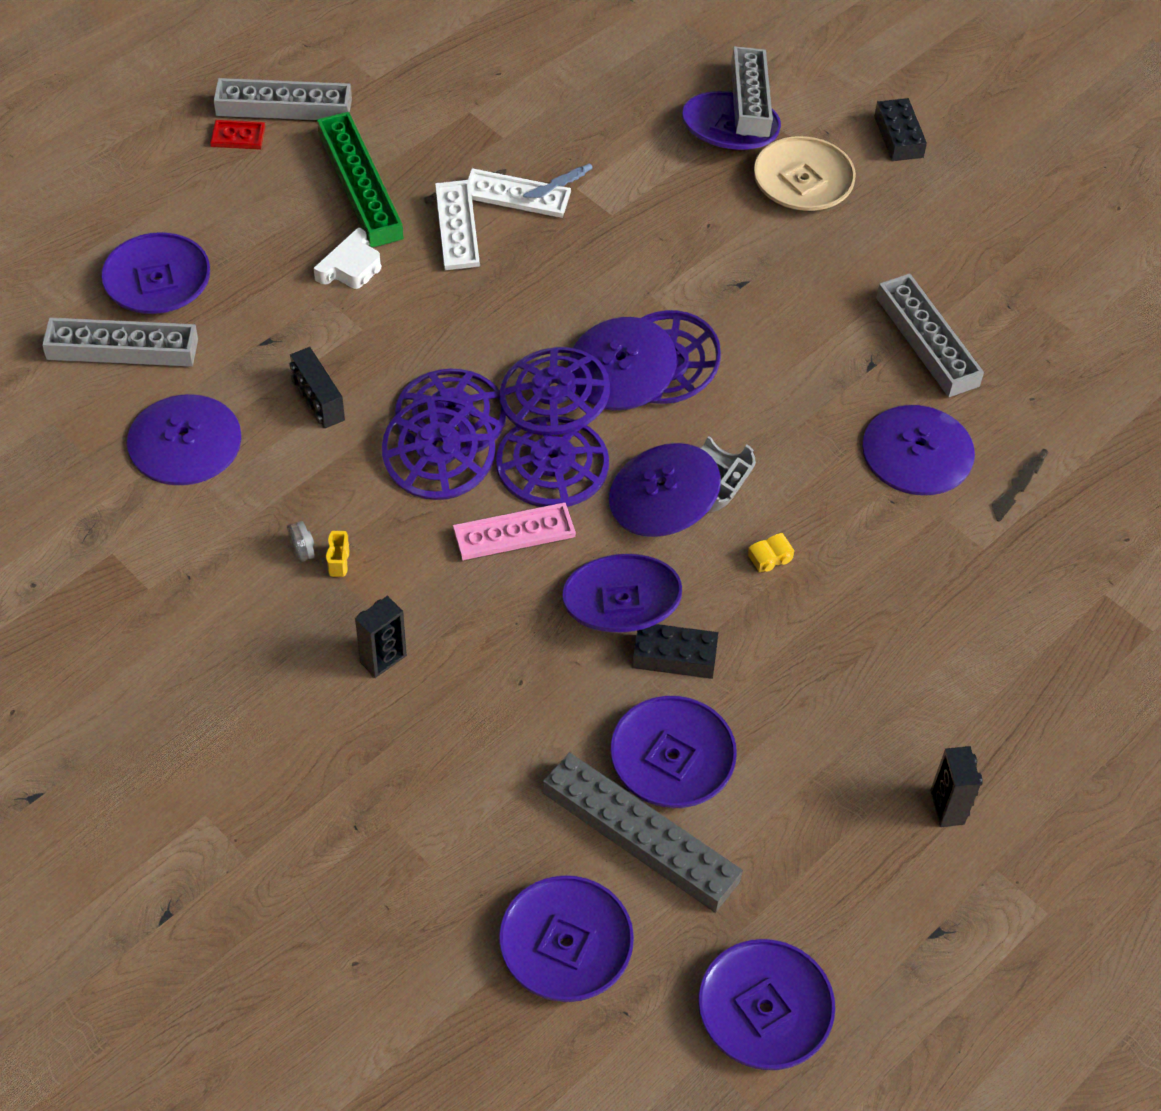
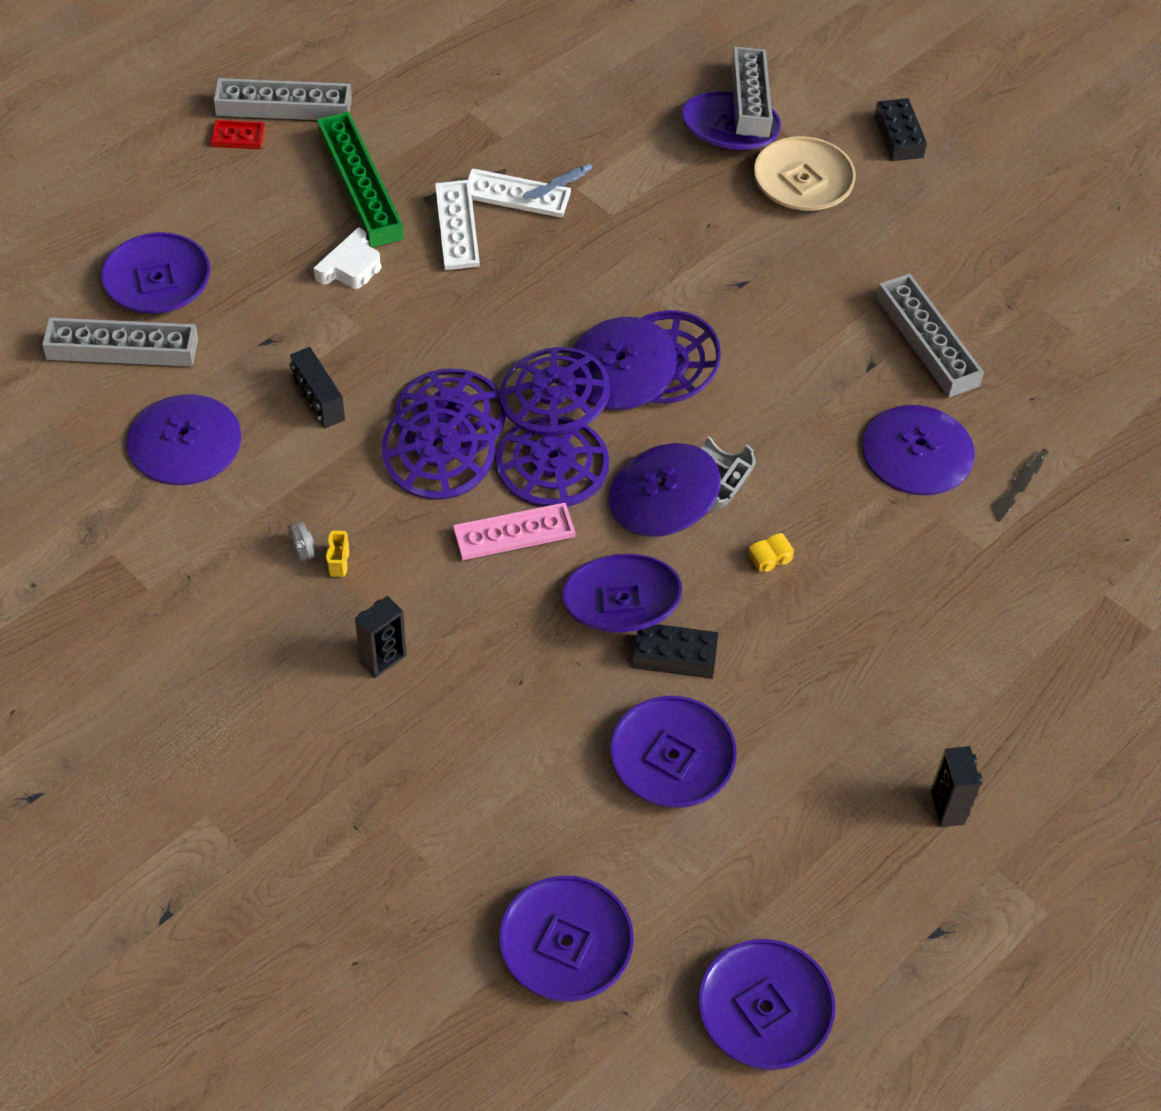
(642, 832): dark grey brick -> none

